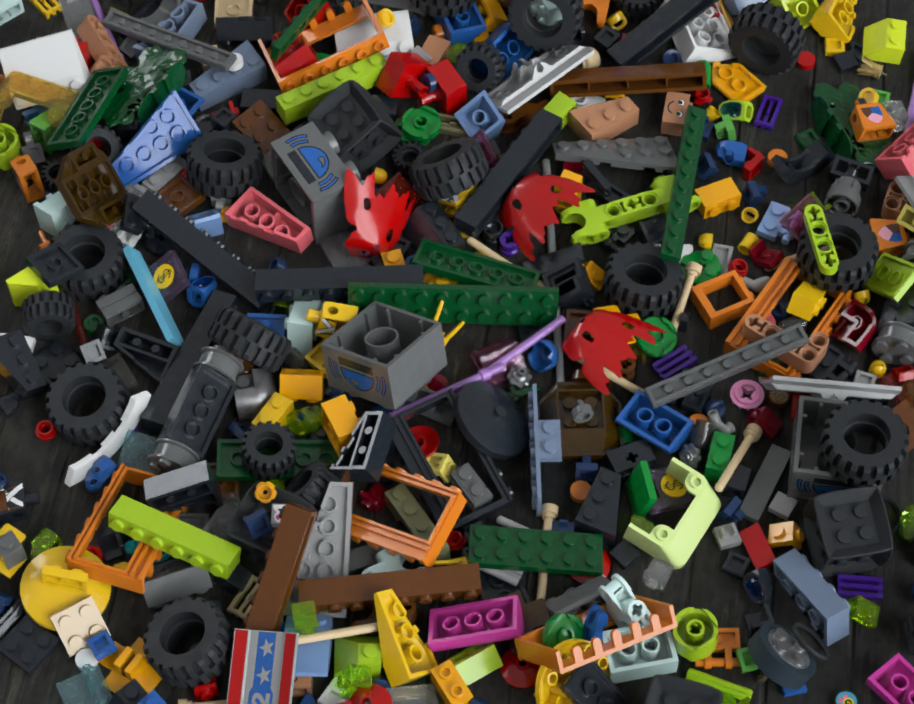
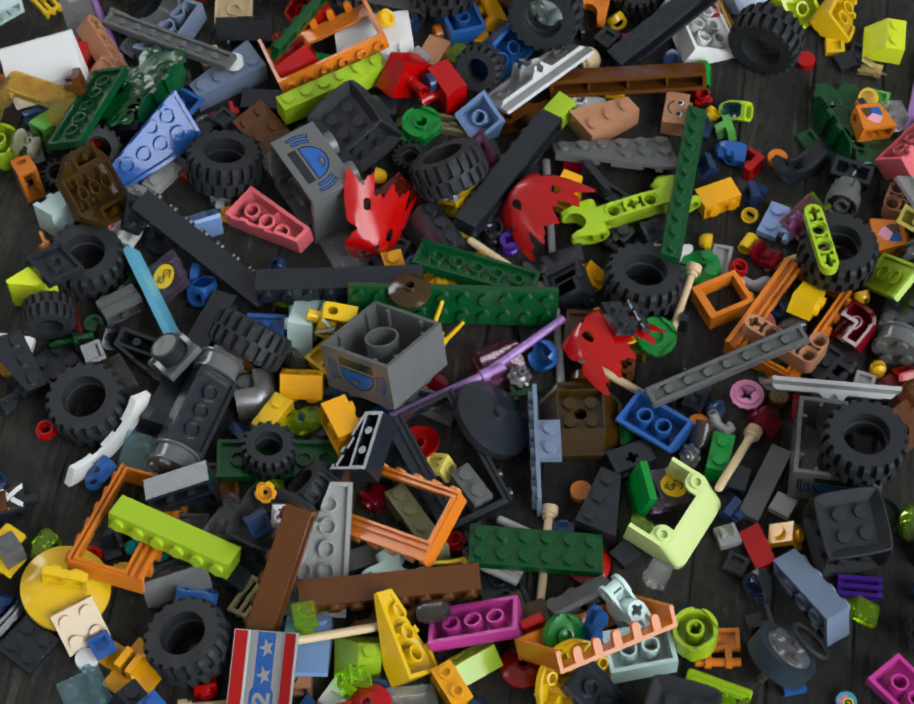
(20, 139): none -> olive piece
(75, 82): none -> reddish brown tile
(76, 339): none -> dark green piece
(172, 354): none -> piece
(181, 195): reddish brown plate -> none
(188, 591): none -> blue beam
(409, 297): none -> dark brown dish
(433, 611): none -> clear smoke brick
(533, 622): none -> red tile
(582, 412): dark grey tile -> none
(586, 470): dark blue tile -> none
(619, 317): none -> black plate
(669, 357): dark purple tile -> none
(736, 81): light orange tile -> none
(745, 660): bright green tile -> none
(764, 124): dark purple tile -> none

